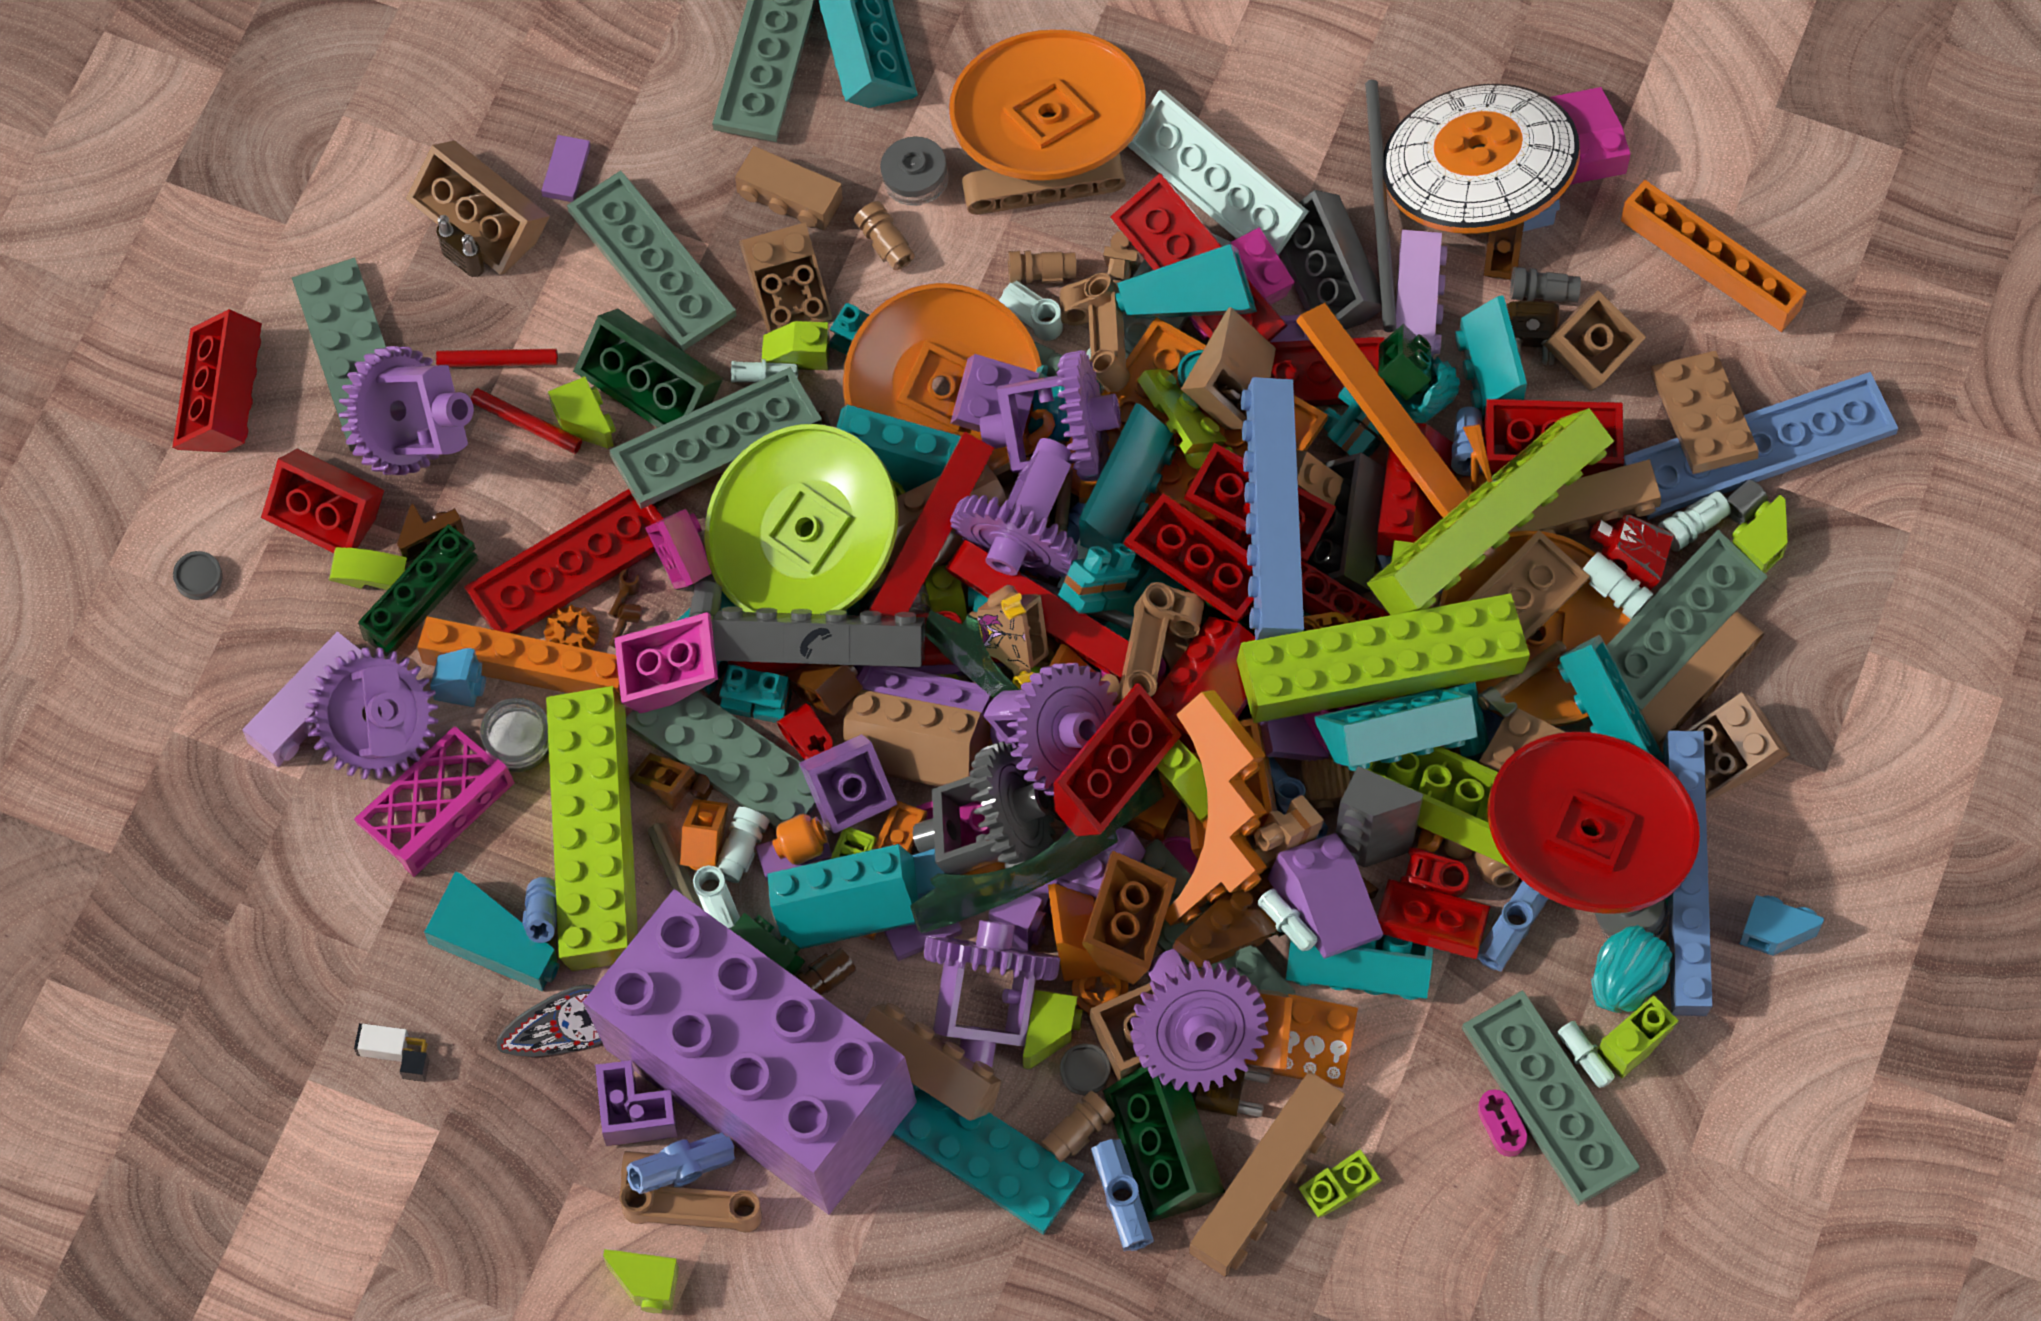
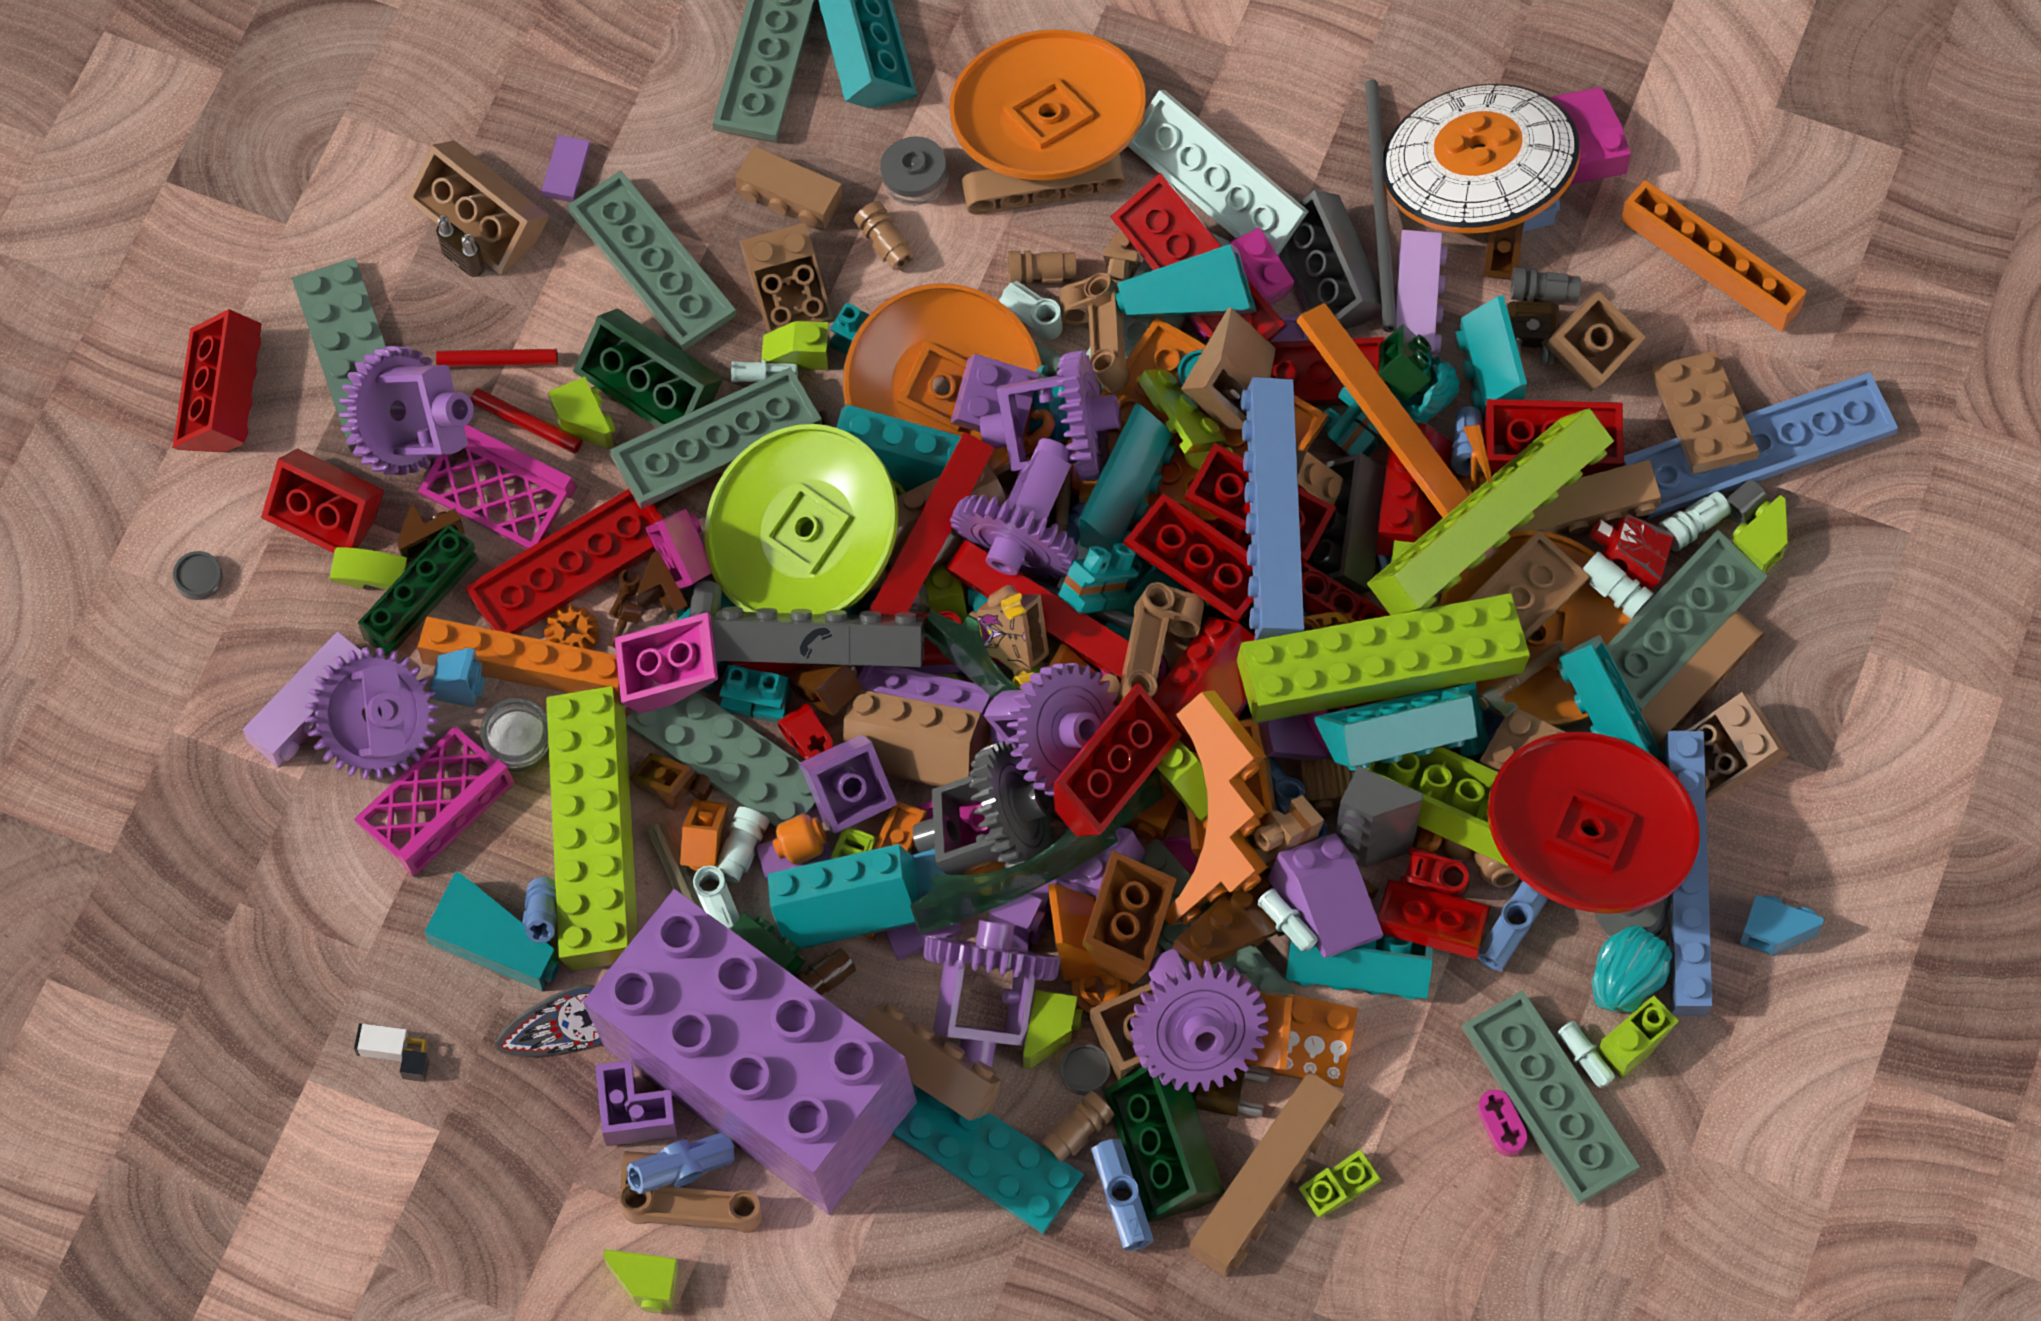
(518, 465): none -> dark pink fence
(659, 585): none -> reddish brown slope

